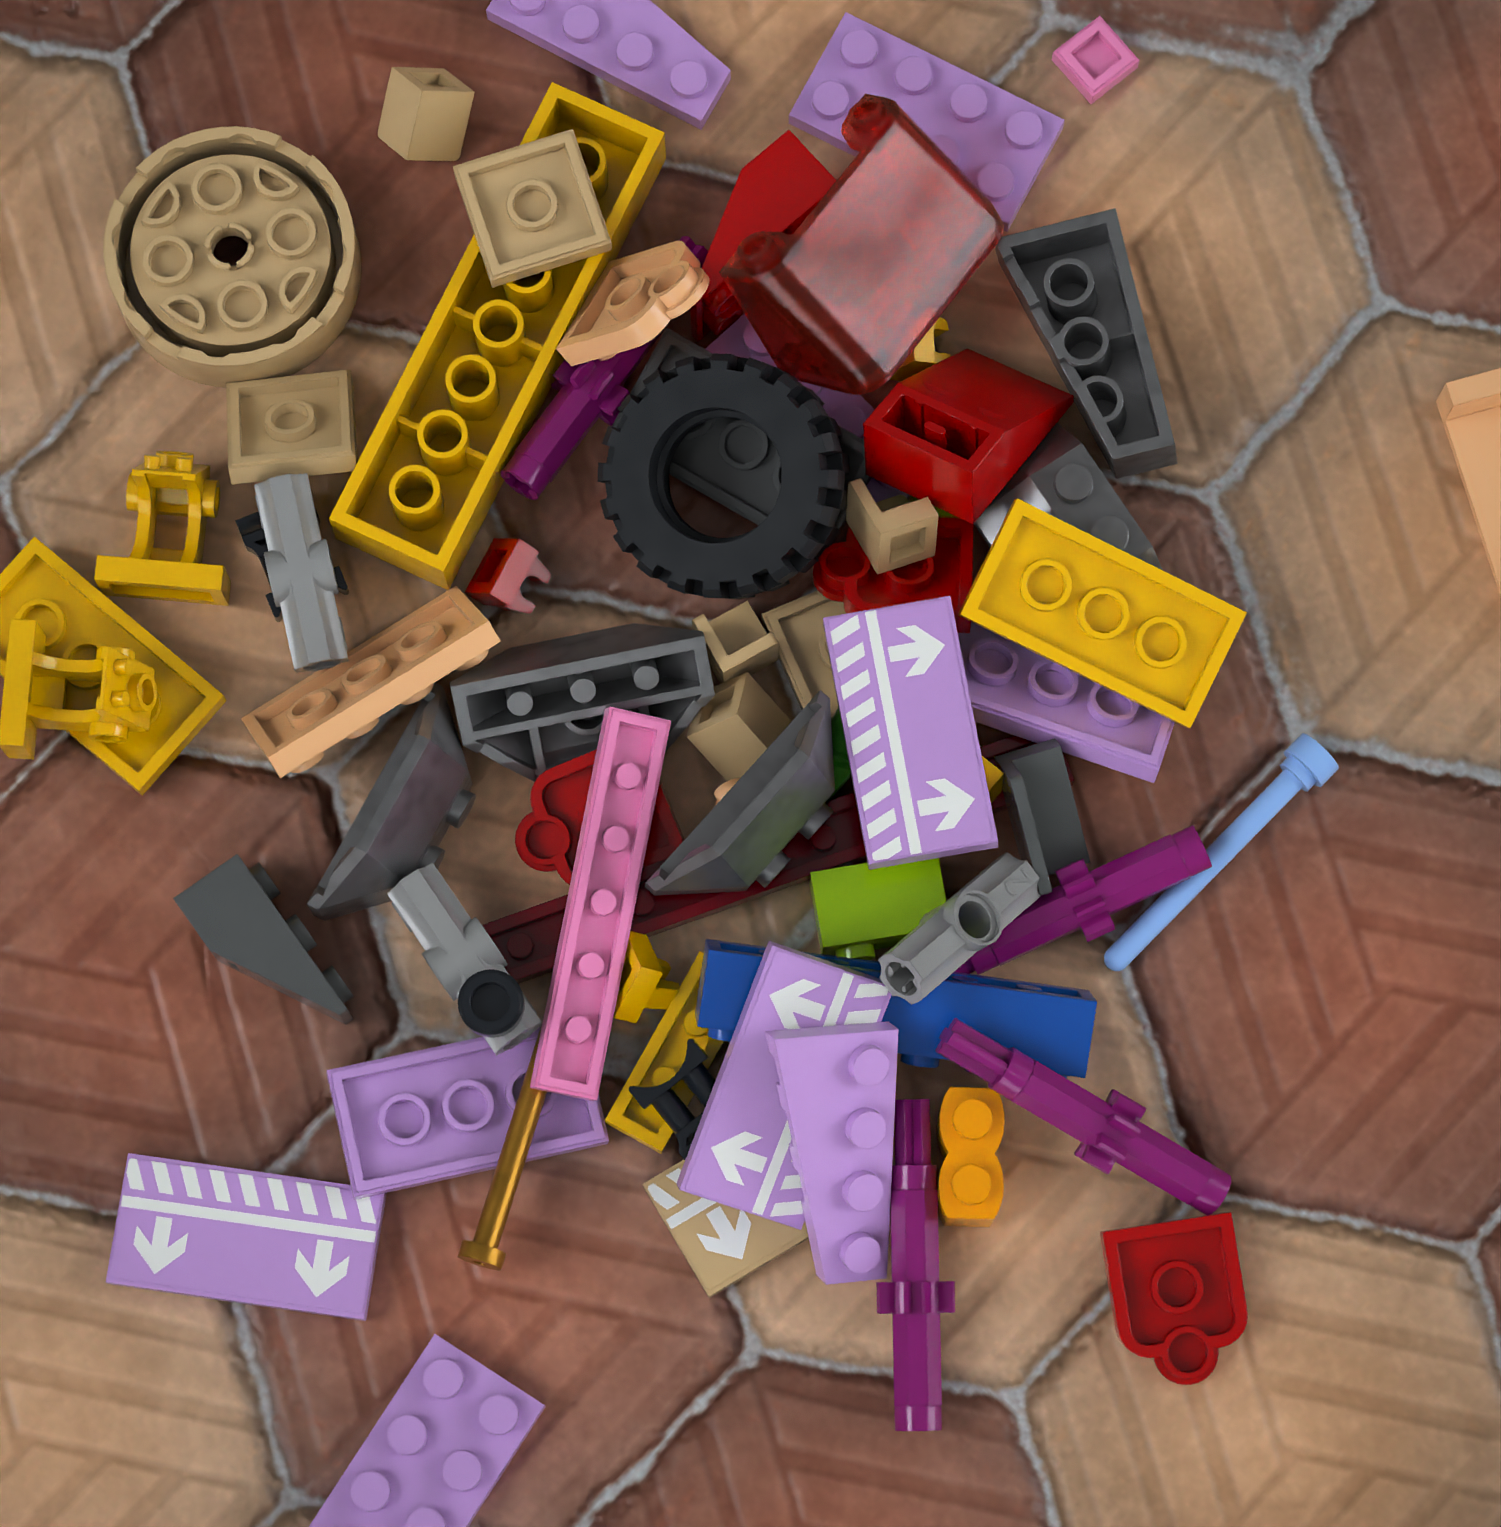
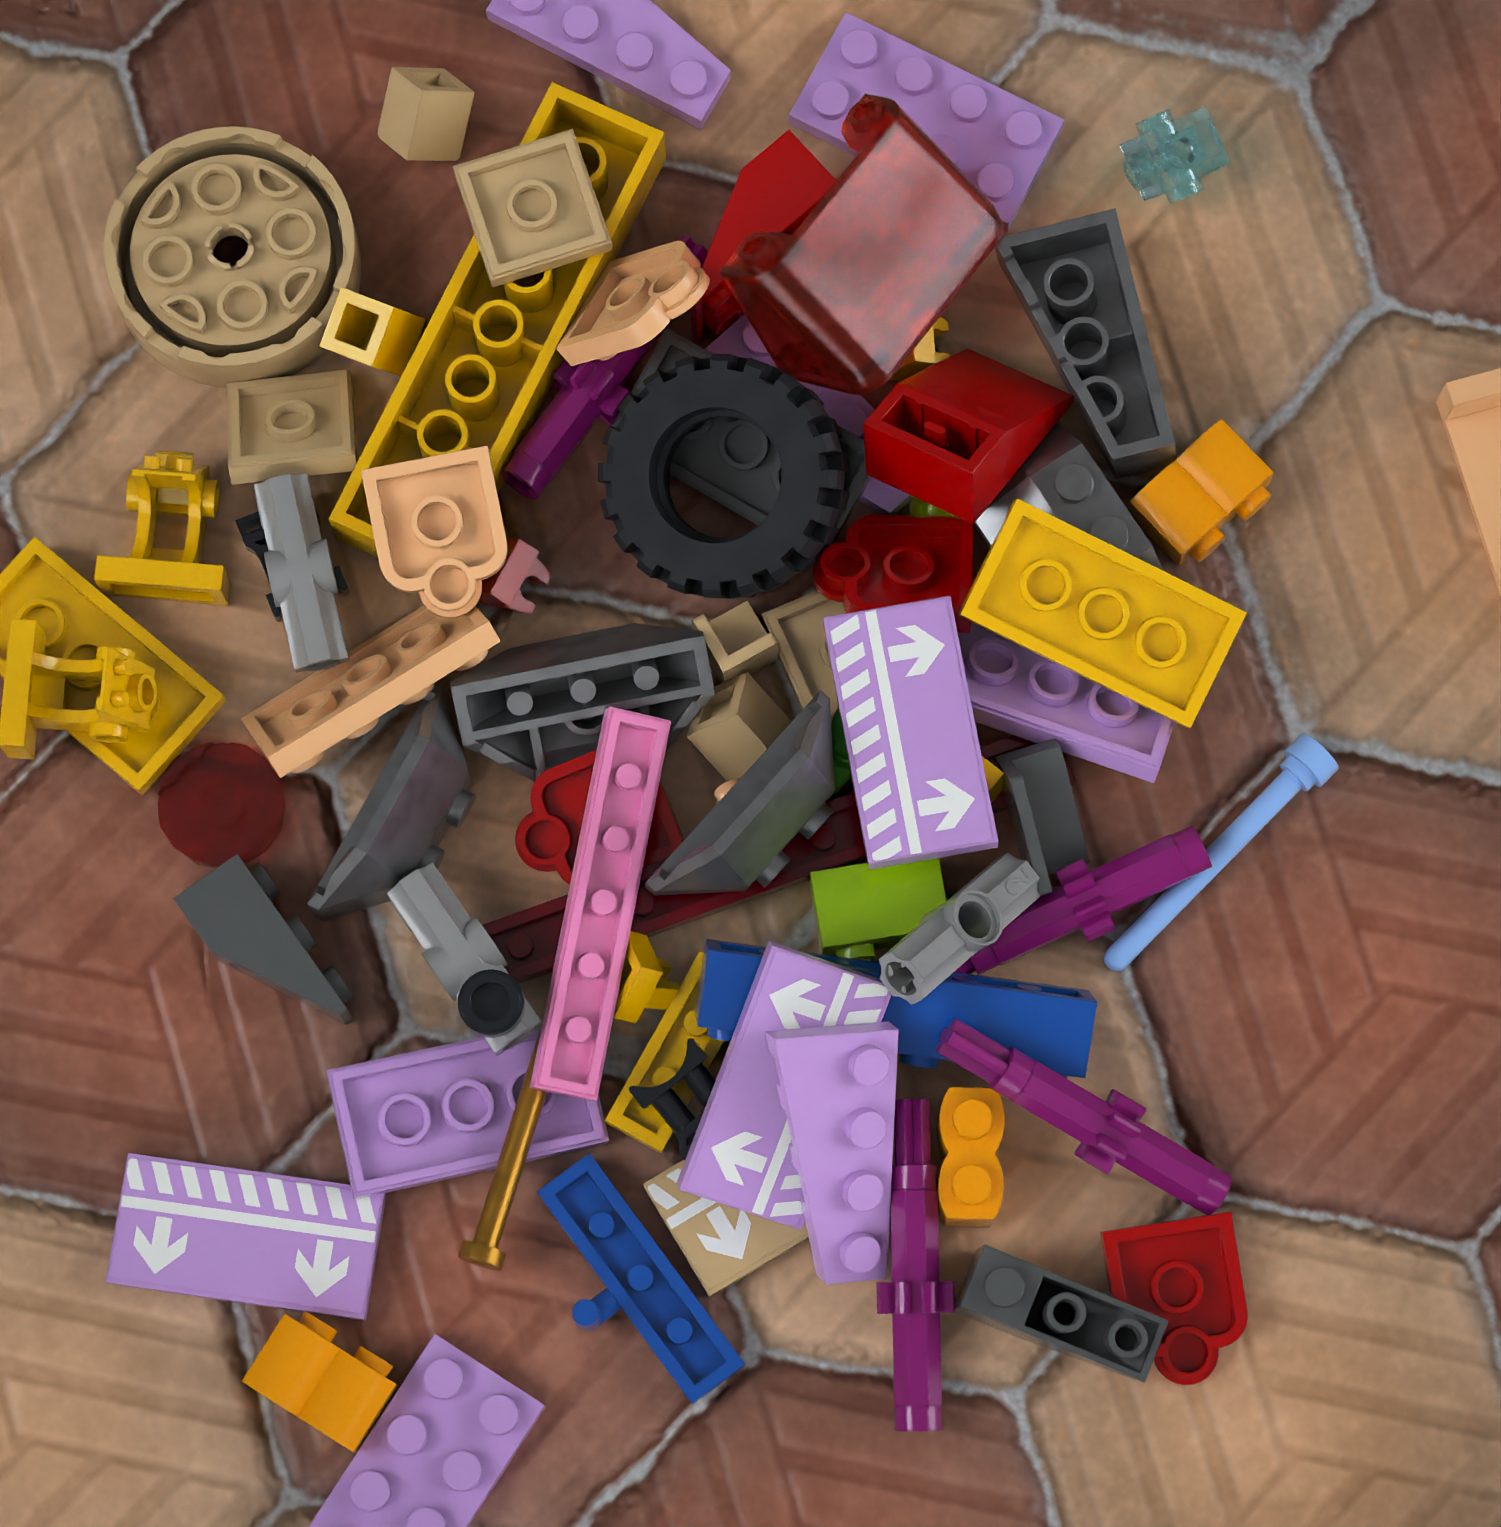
(221, 804): none -> clear red tile
(321, 1381): none -> light orange brick
(372, 332): none -> yellow brick
(438, 527): none -> light nougat plate
(638, 1281): none -> blue plate
(891, 529): tan panel -> none
(1059, 1314): none -> dark grey slope
(1095, 60): bright pink tile -> none
(1173, 154): none -> clear light blue brick
(1201, 494): none -> light orange brick

